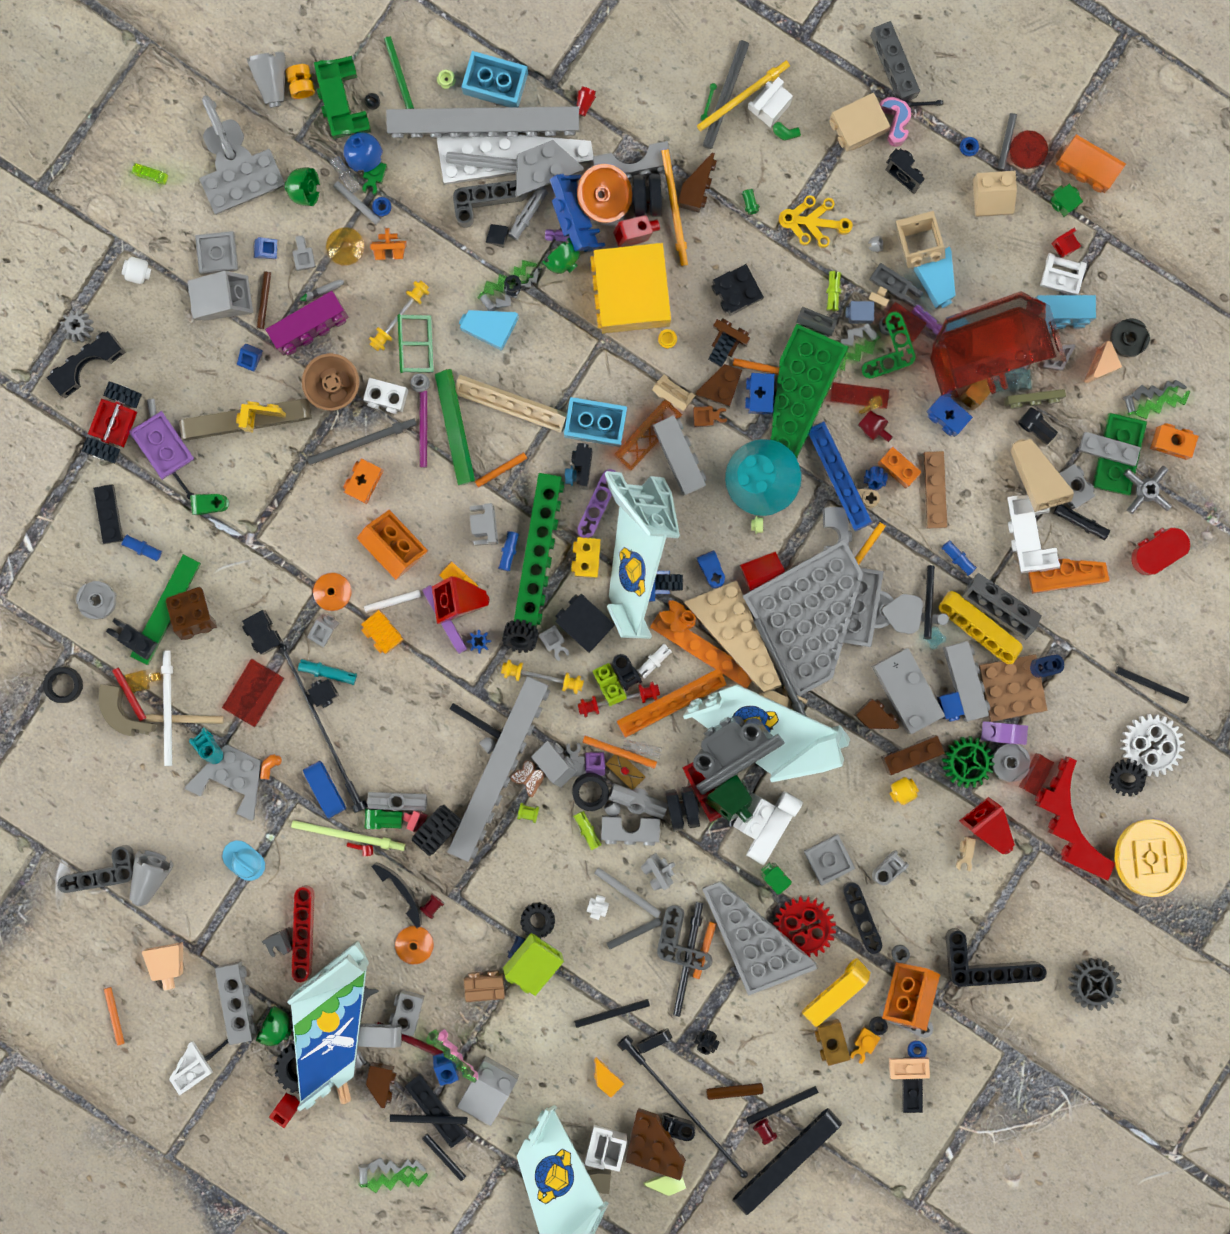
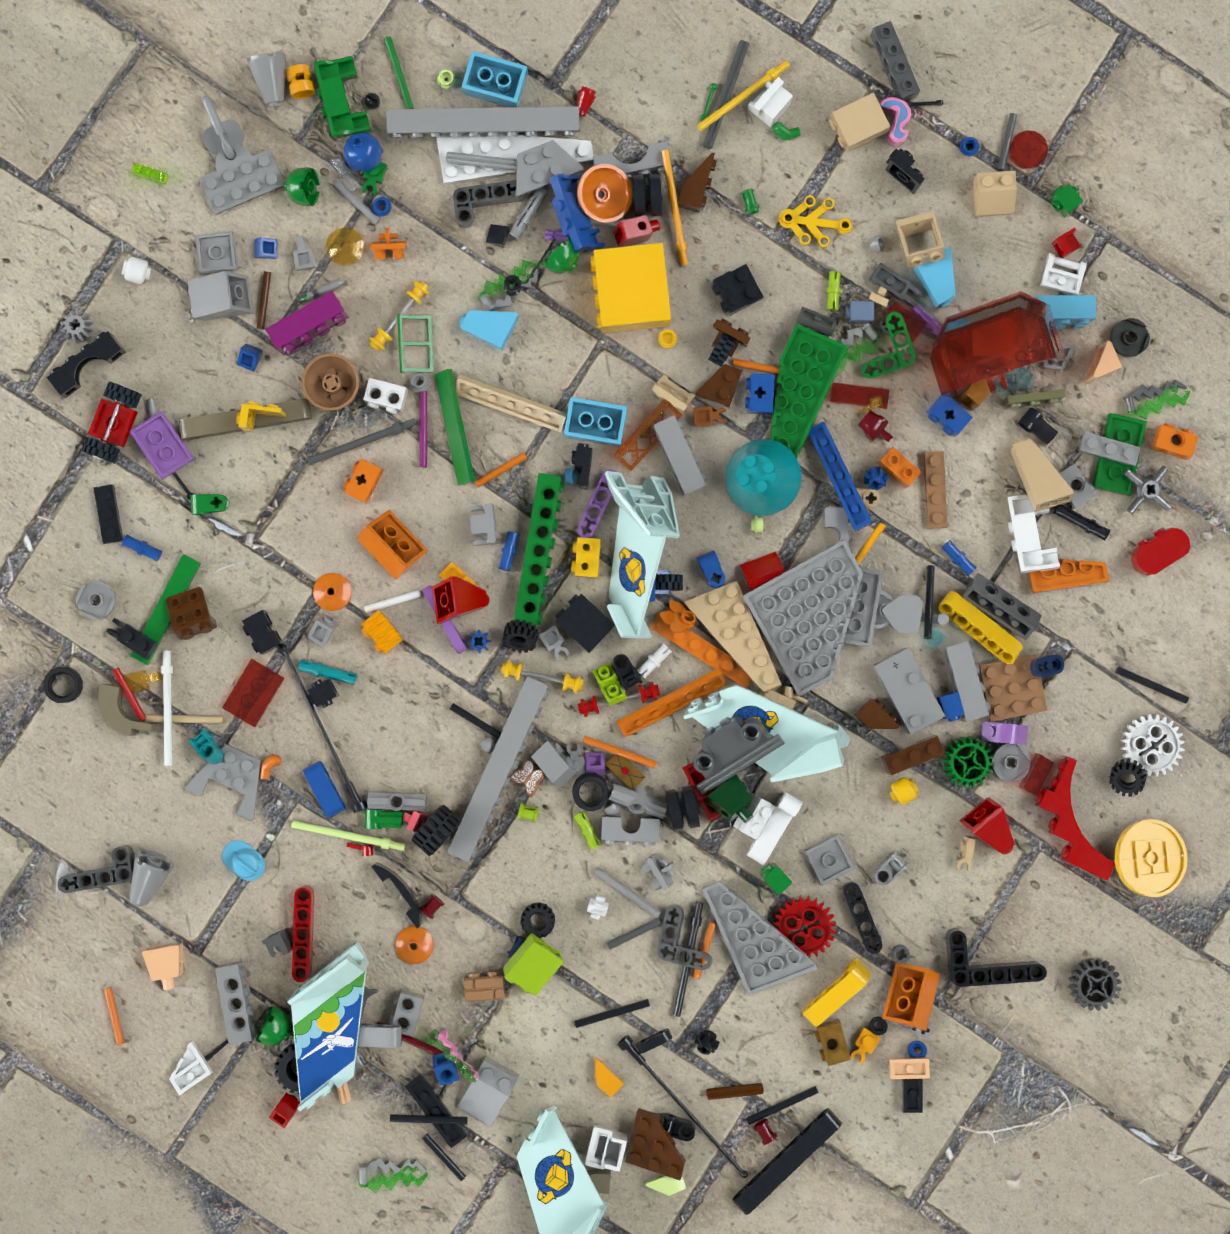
(379, 1082): reddish brown slope -> none
(797, 704): dark grey bar -> none
(1090, 164): orange slope -> none

